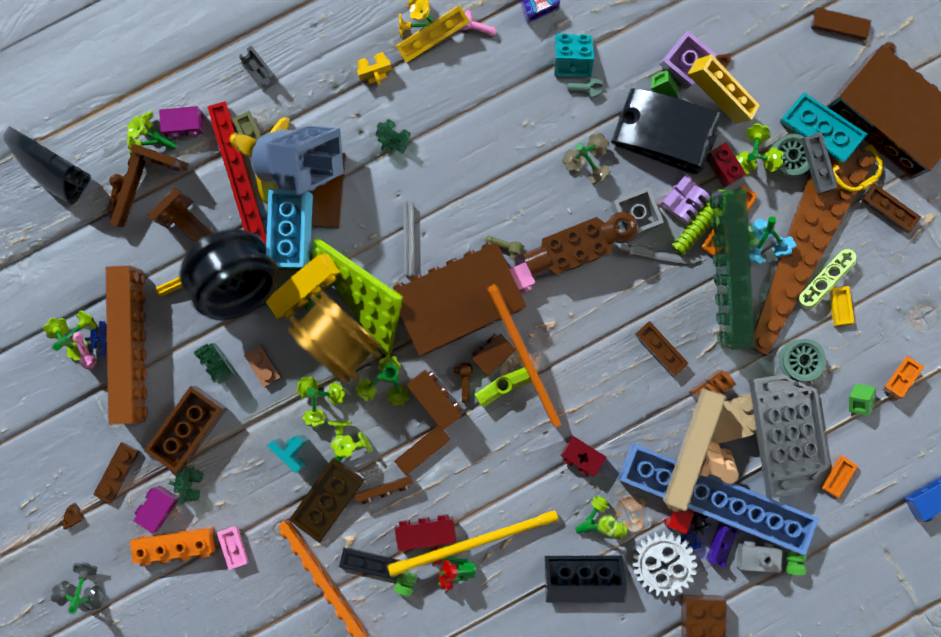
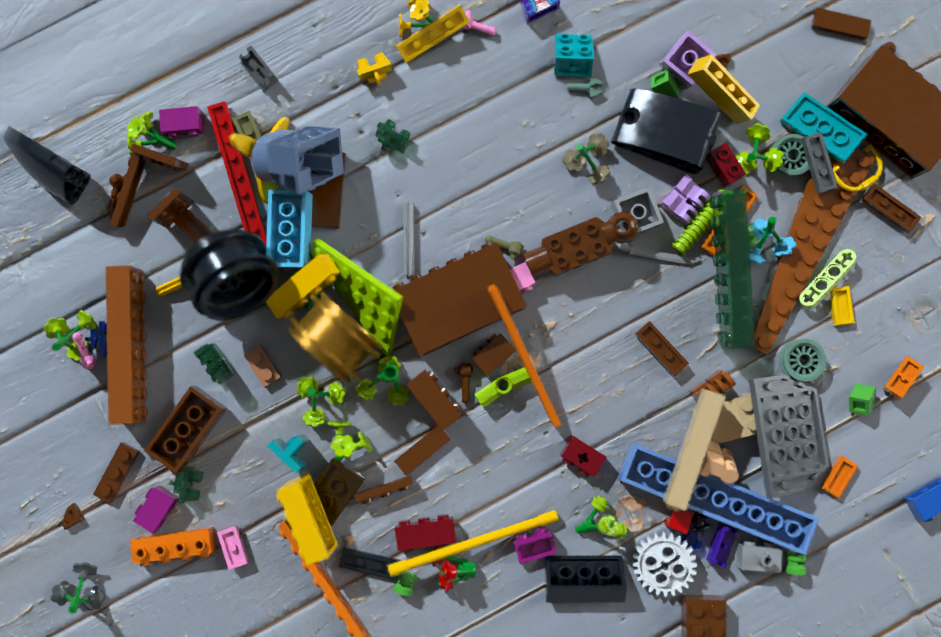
(307, 519): none -> yellow brick
(535, 545): none -> magenta bracket

